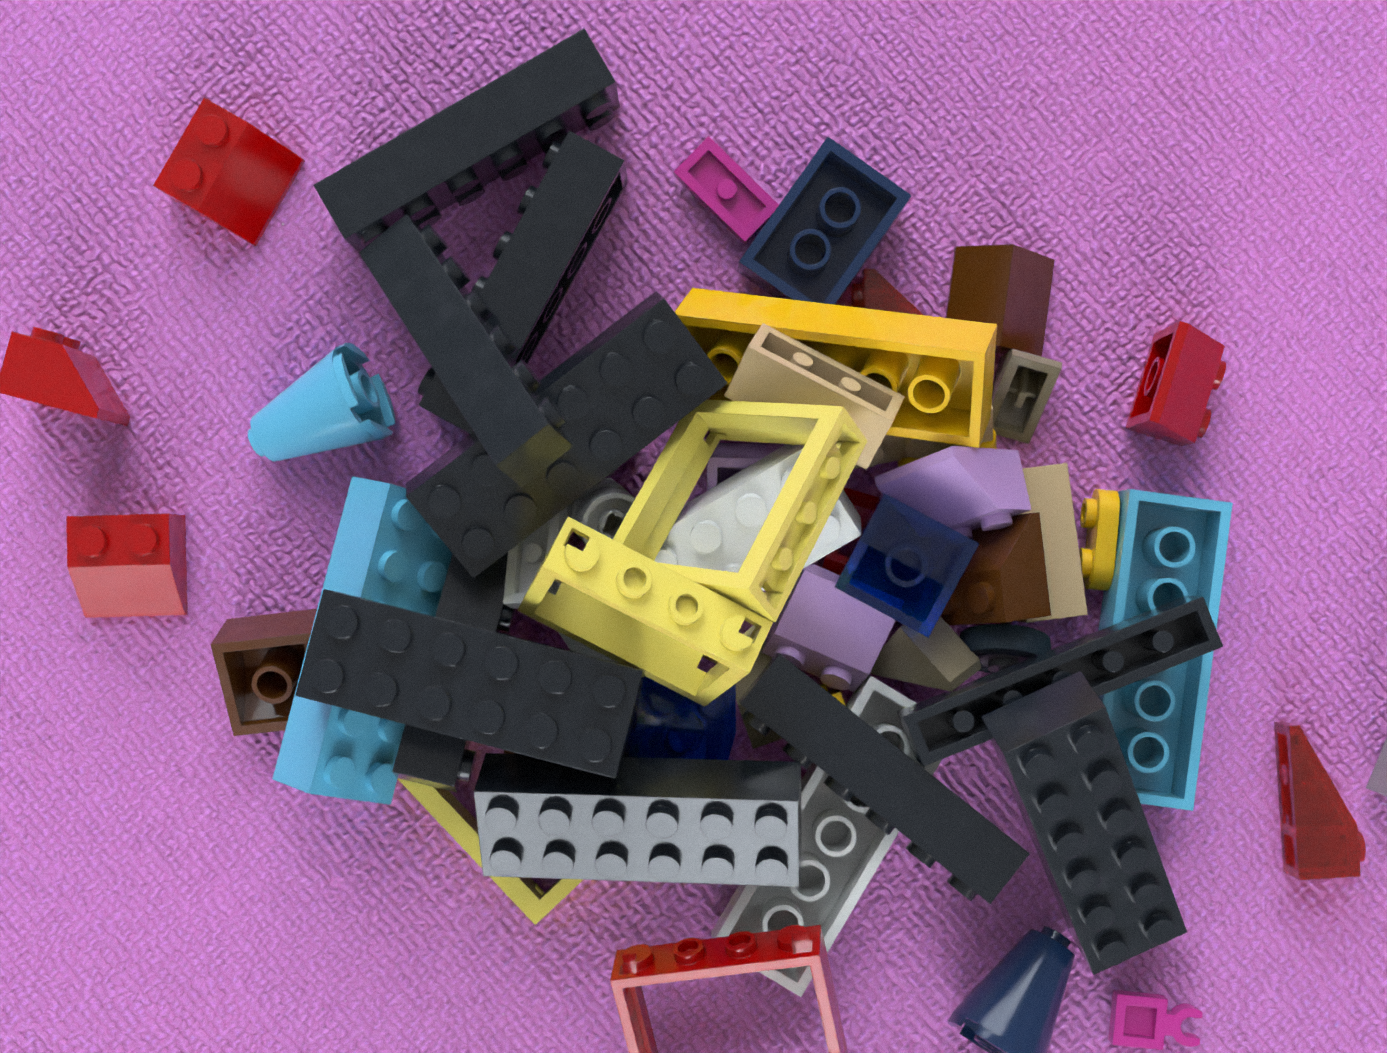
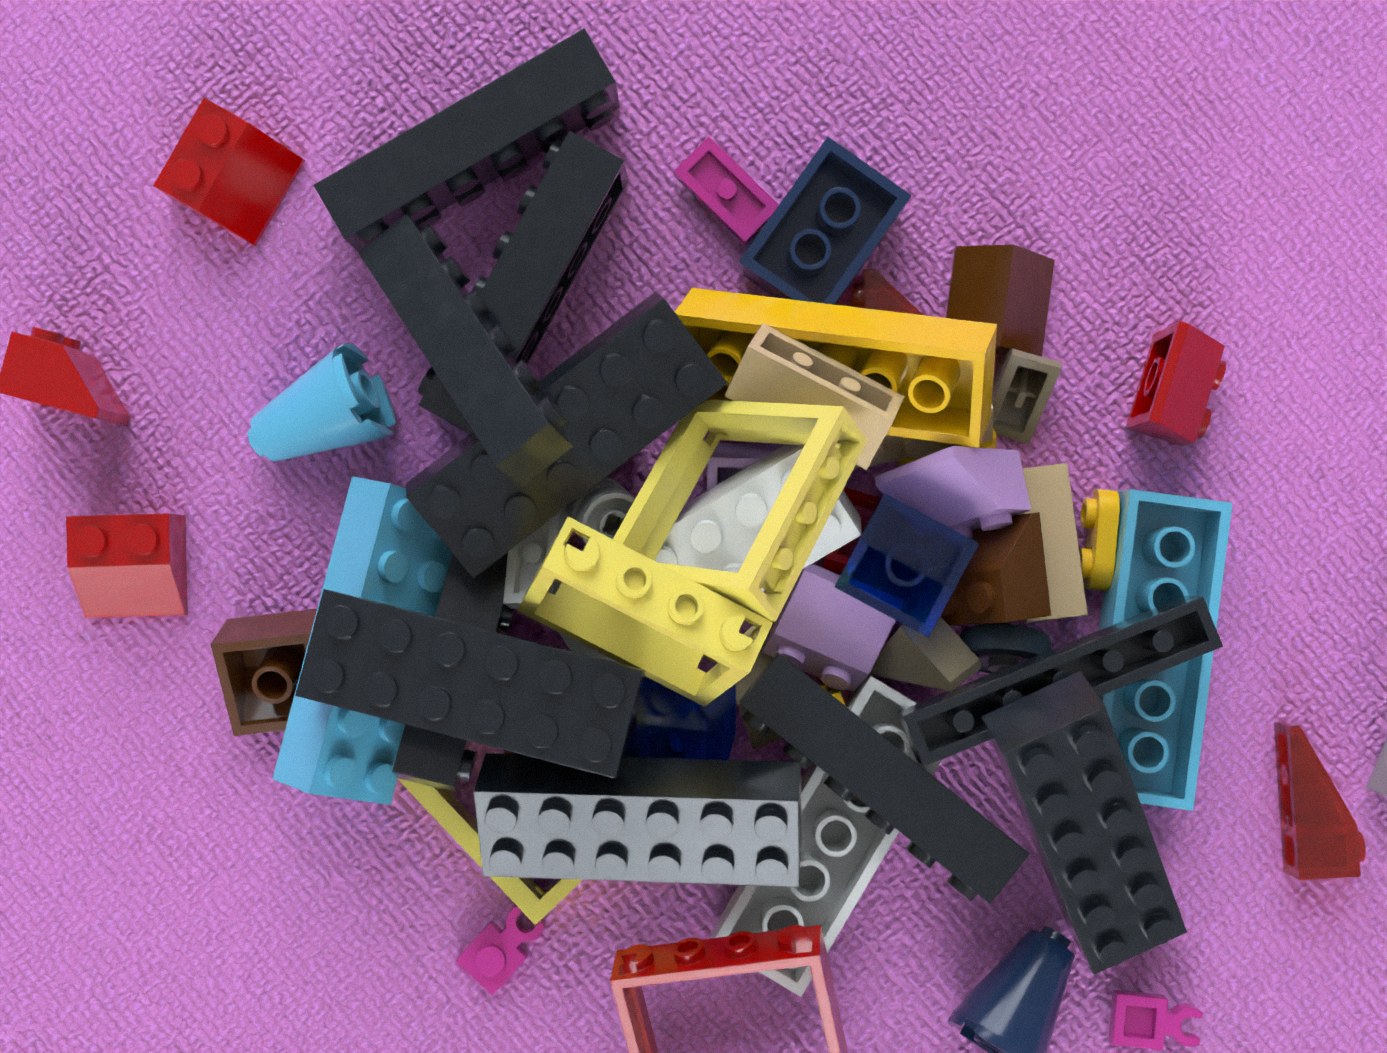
(496, 952): none -> dark pink plate

